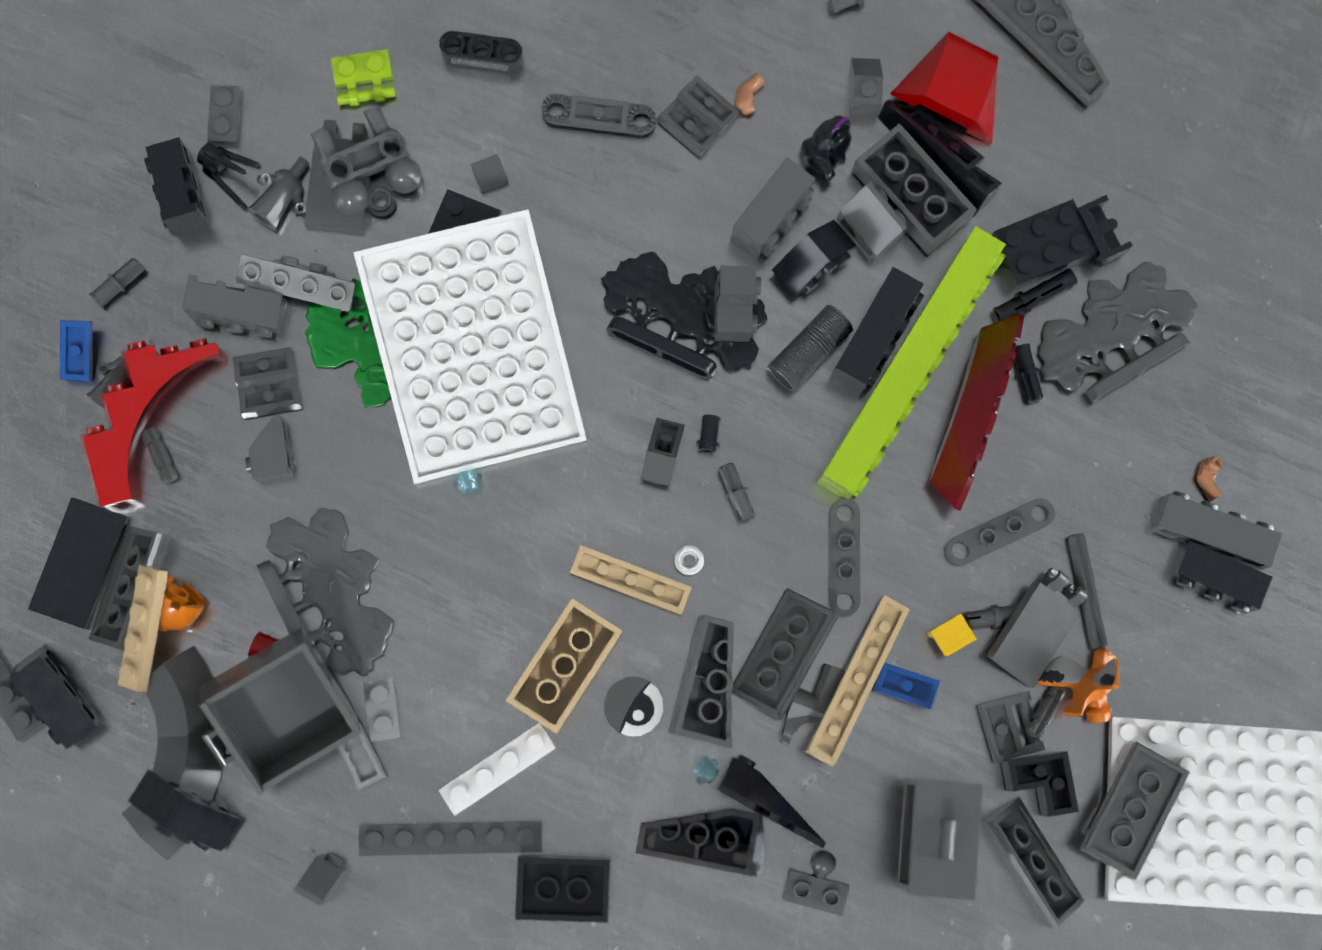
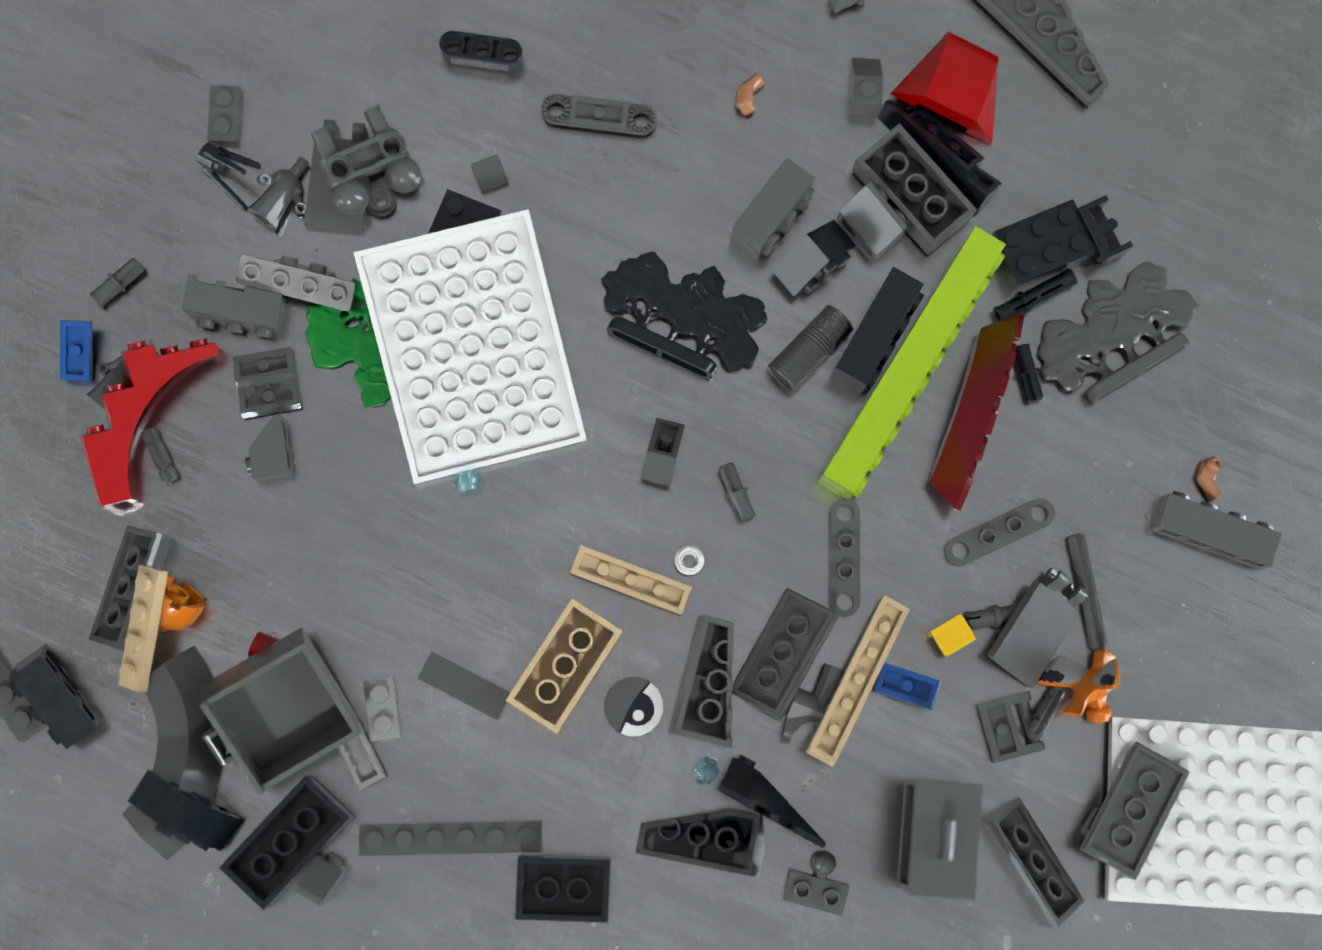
(78, 563): black tile -> none
(175, 187): black wedge -> none
(286, 842): none -> black brick
(331, 583): dark grey plant -> none
(363, 69): lime plate -> none
(464, 685): none -> dark grey tile
(497, 769): white plate -> none
(698, 116): dark grey slope -> none
(709, 434): black pin -> none
(735, 295): dark grey brick -> none
(827, 145): black hair -> none
(1049, 775): black brick -> none
(1220, 577): black brick -> none

